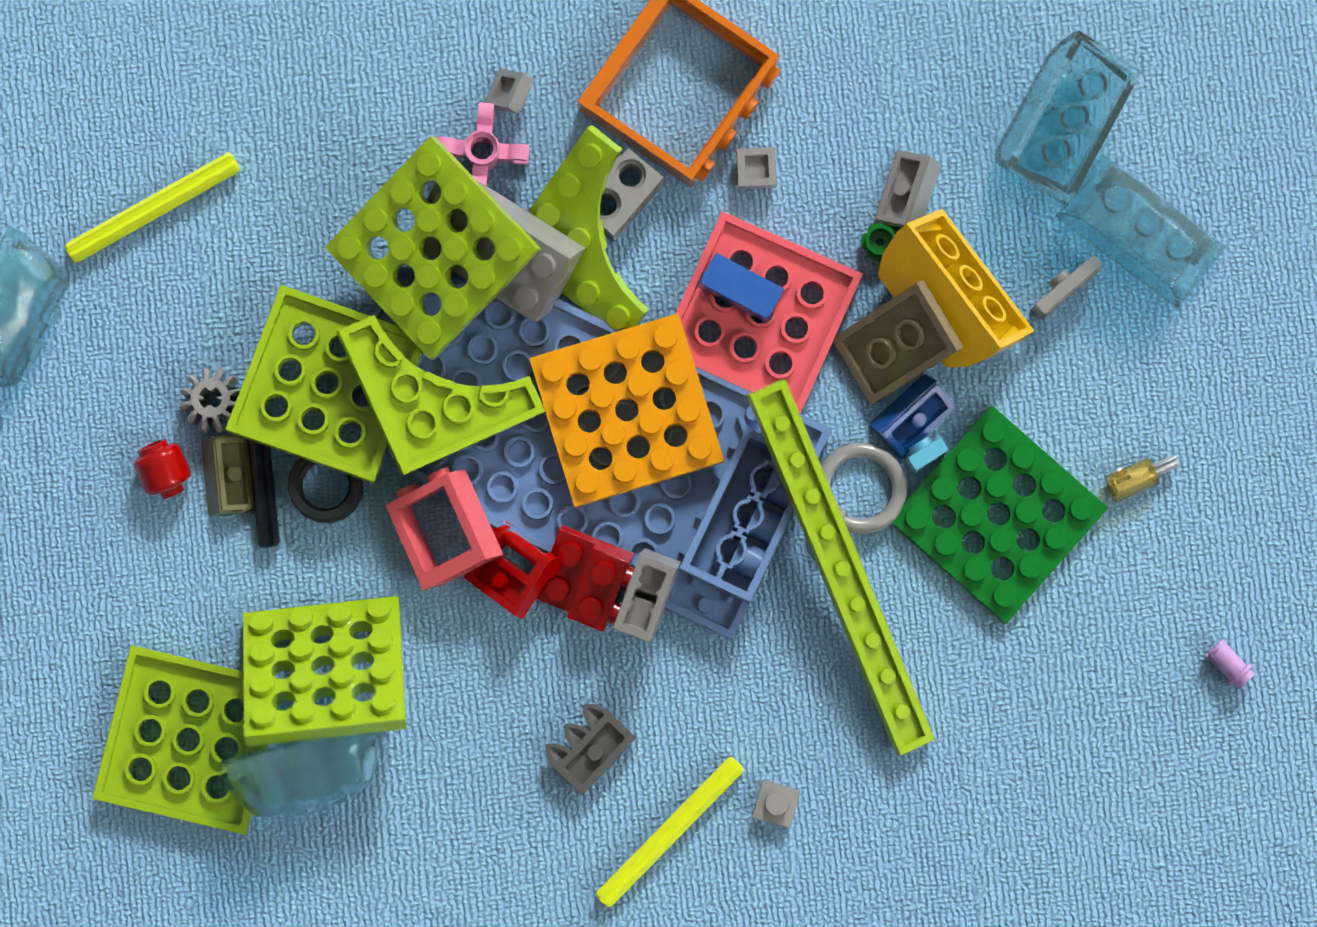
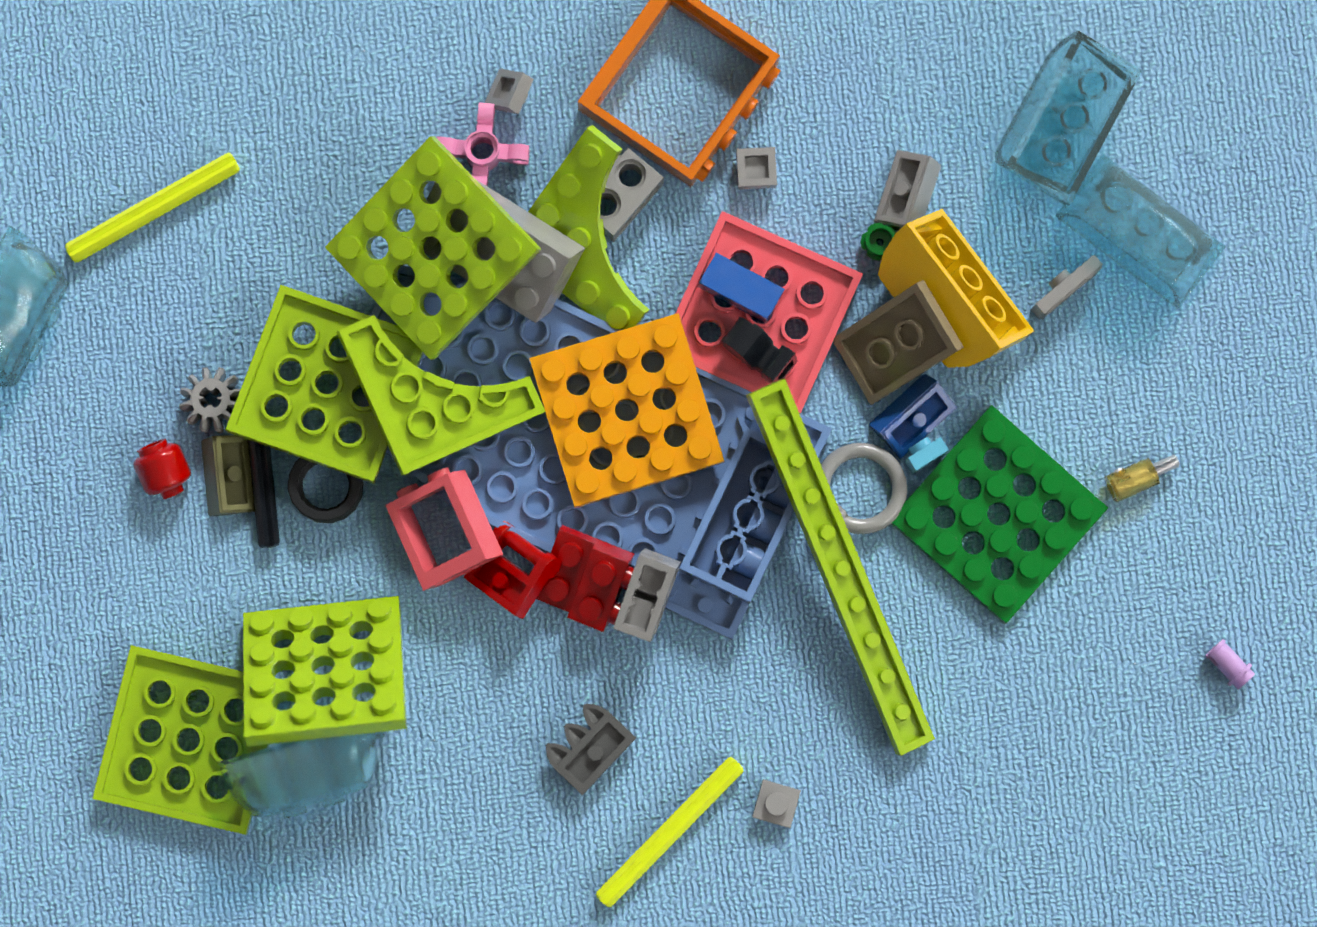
(757, 351): none -> black leg

